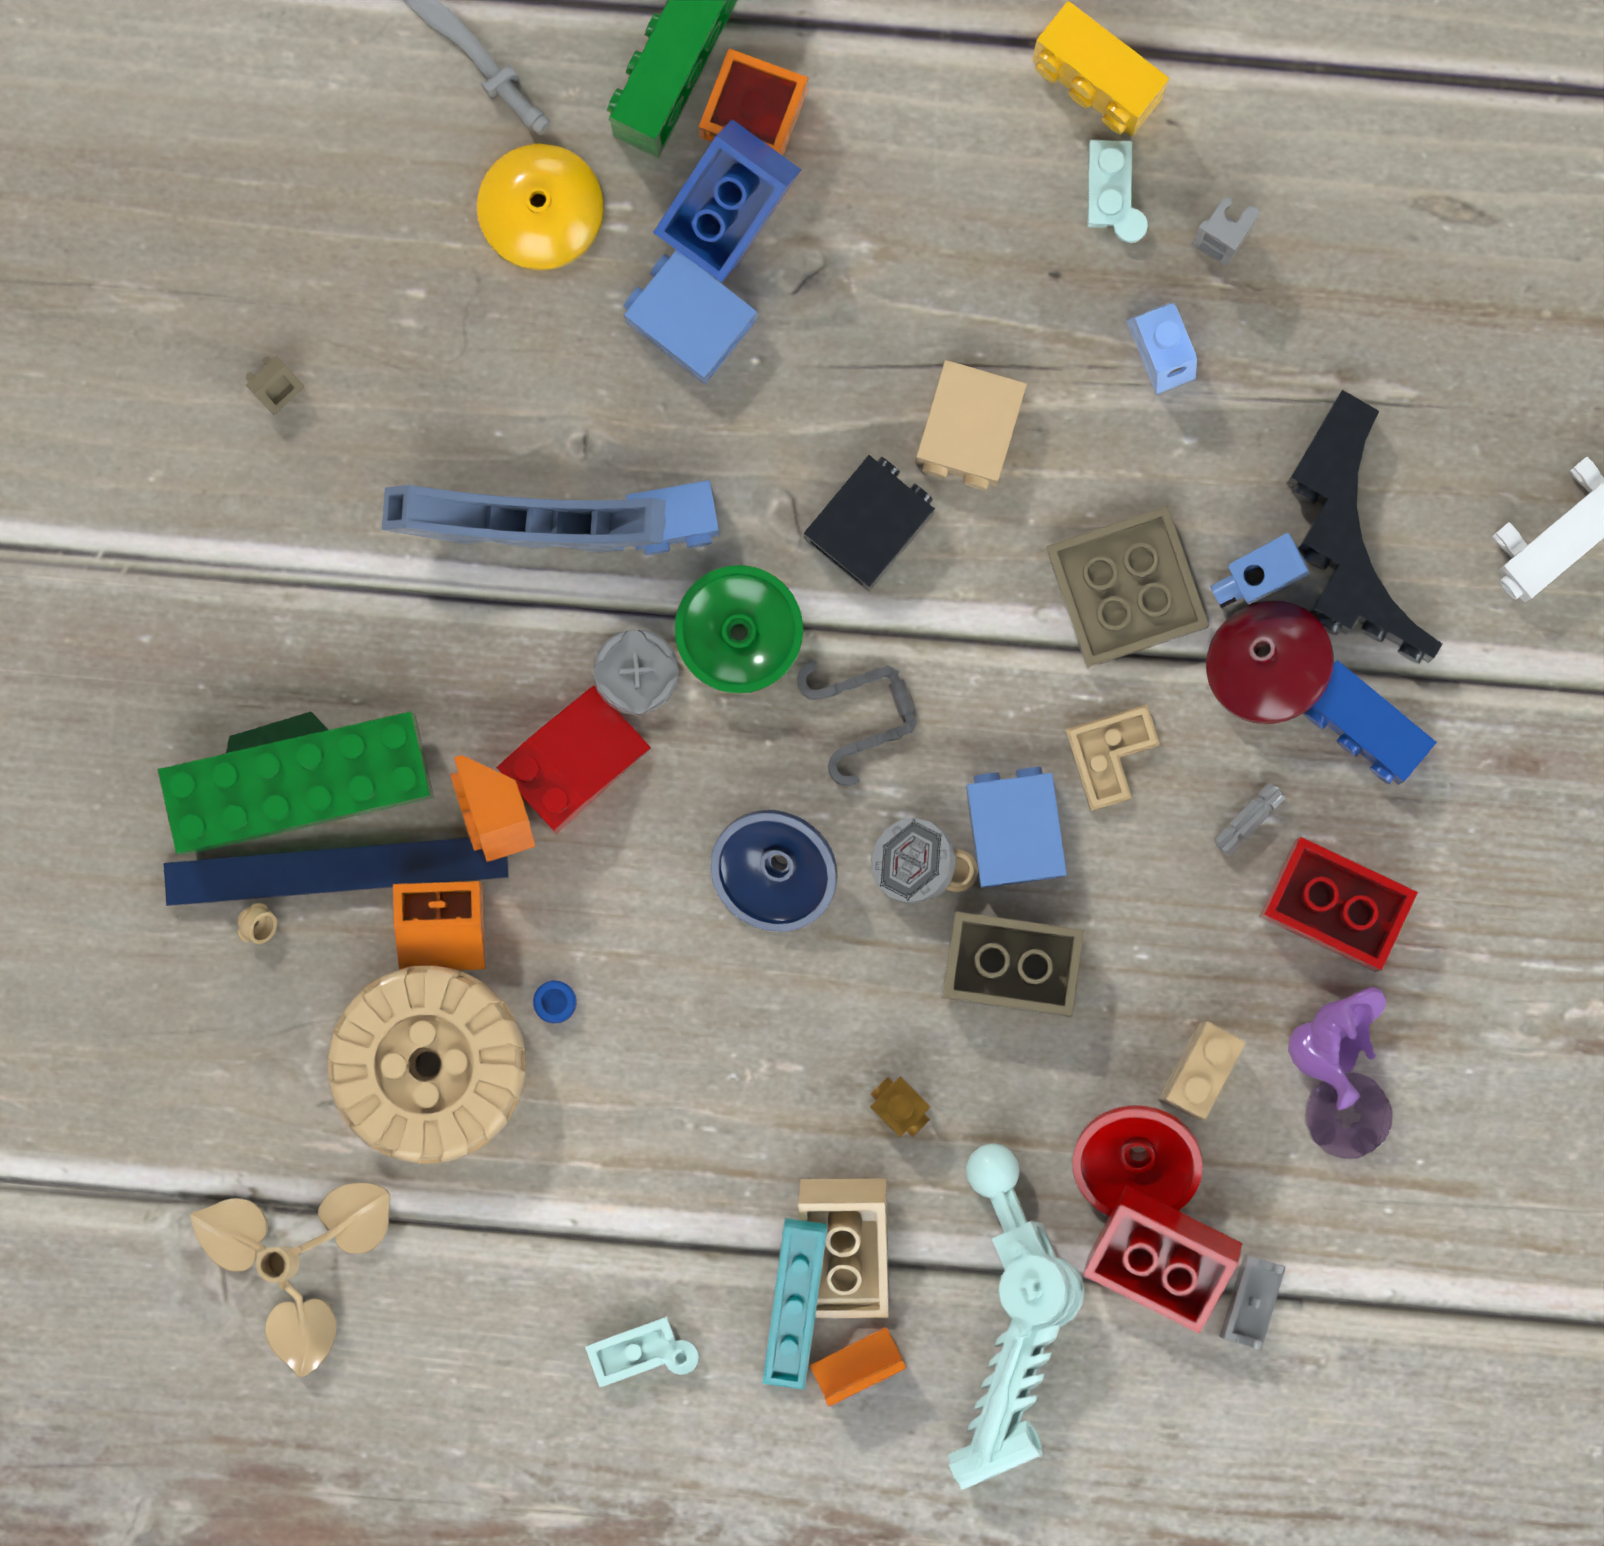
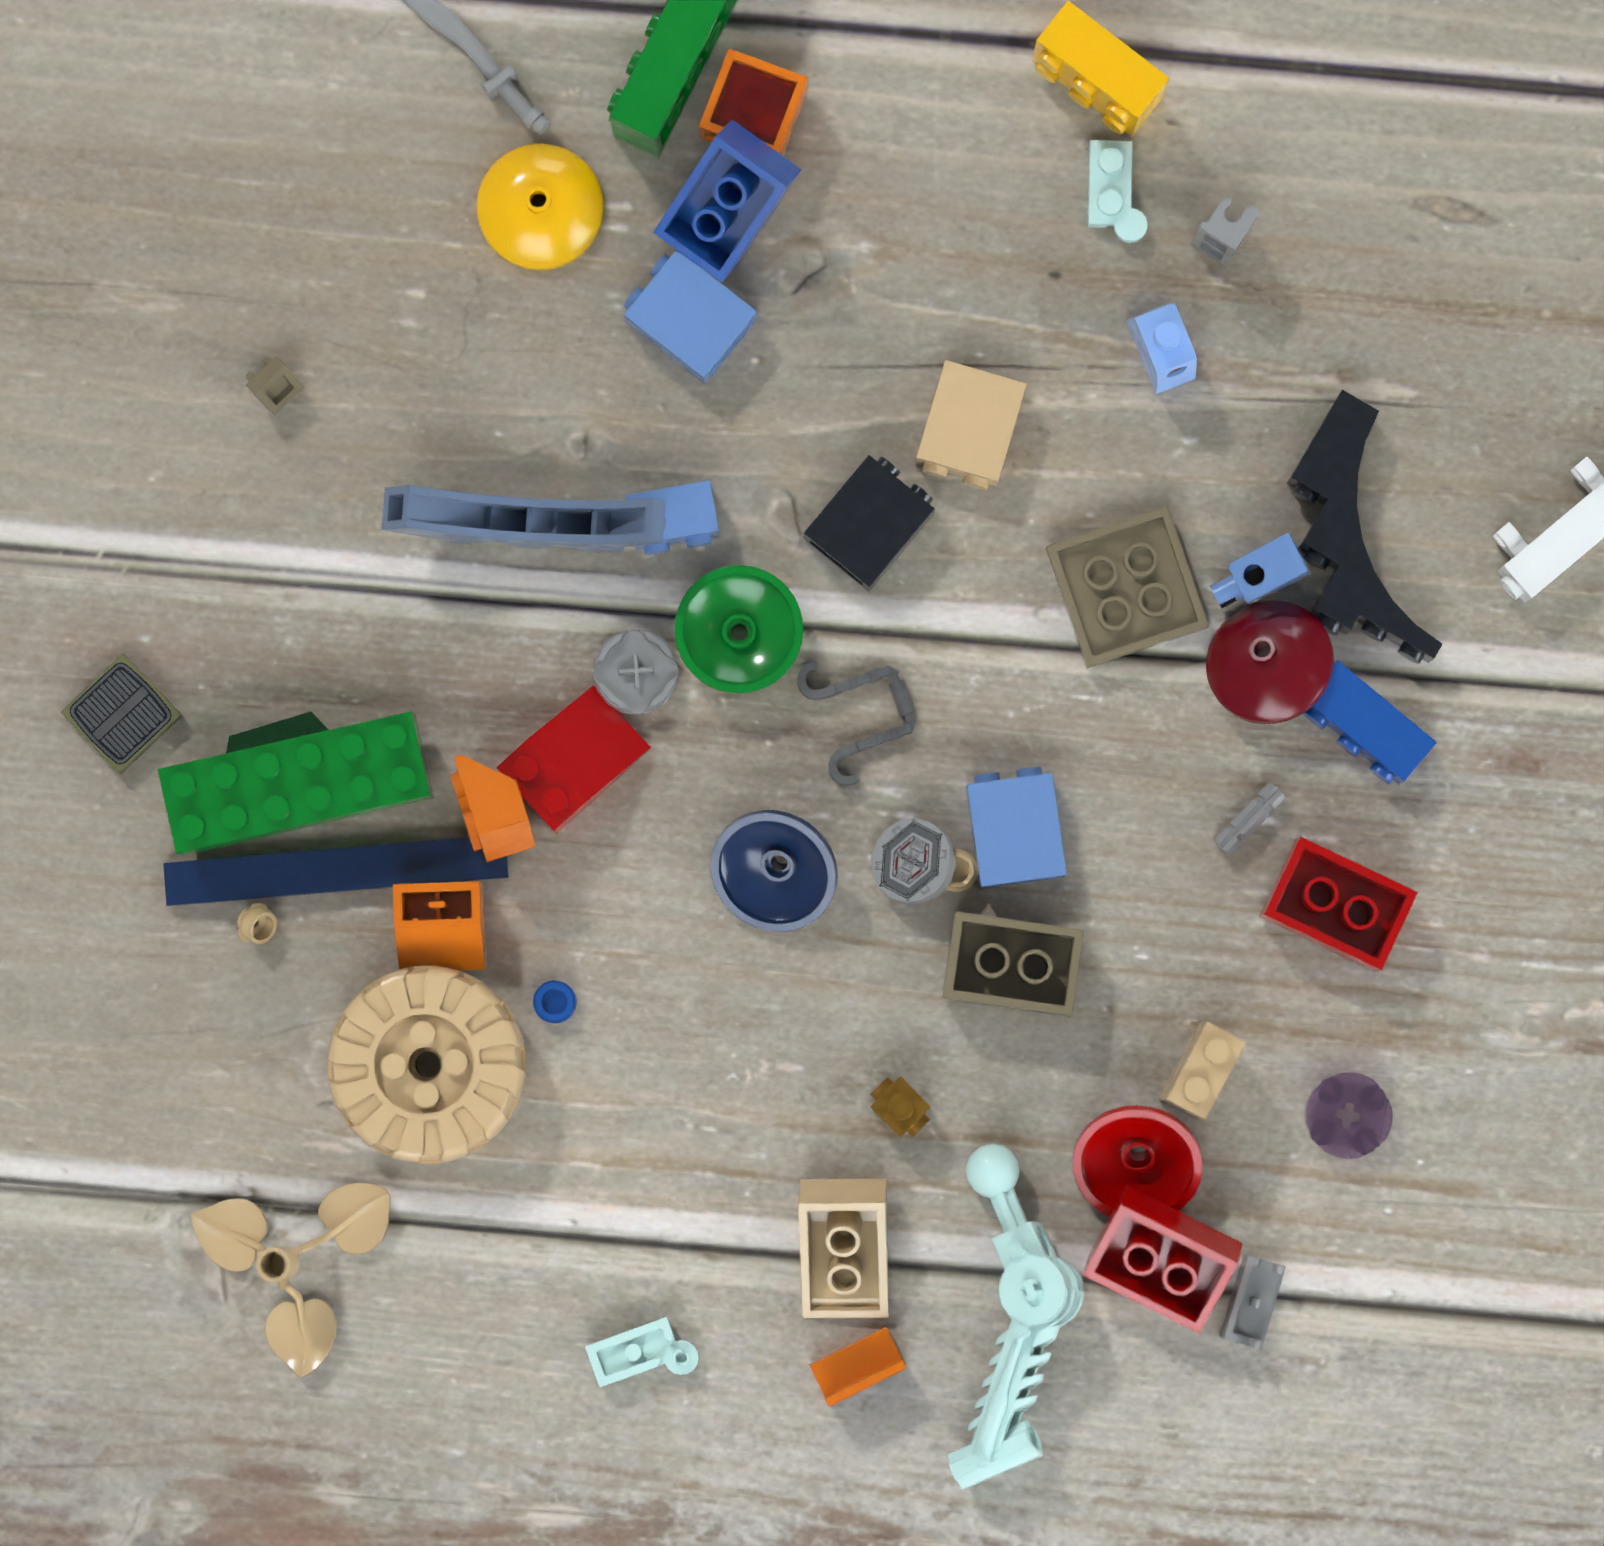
(121, 714): none -> tile
(794, 1303): tile -> none
(1098, 752): tan tile -> none
(1335, 1038): medium lavender piece -> none

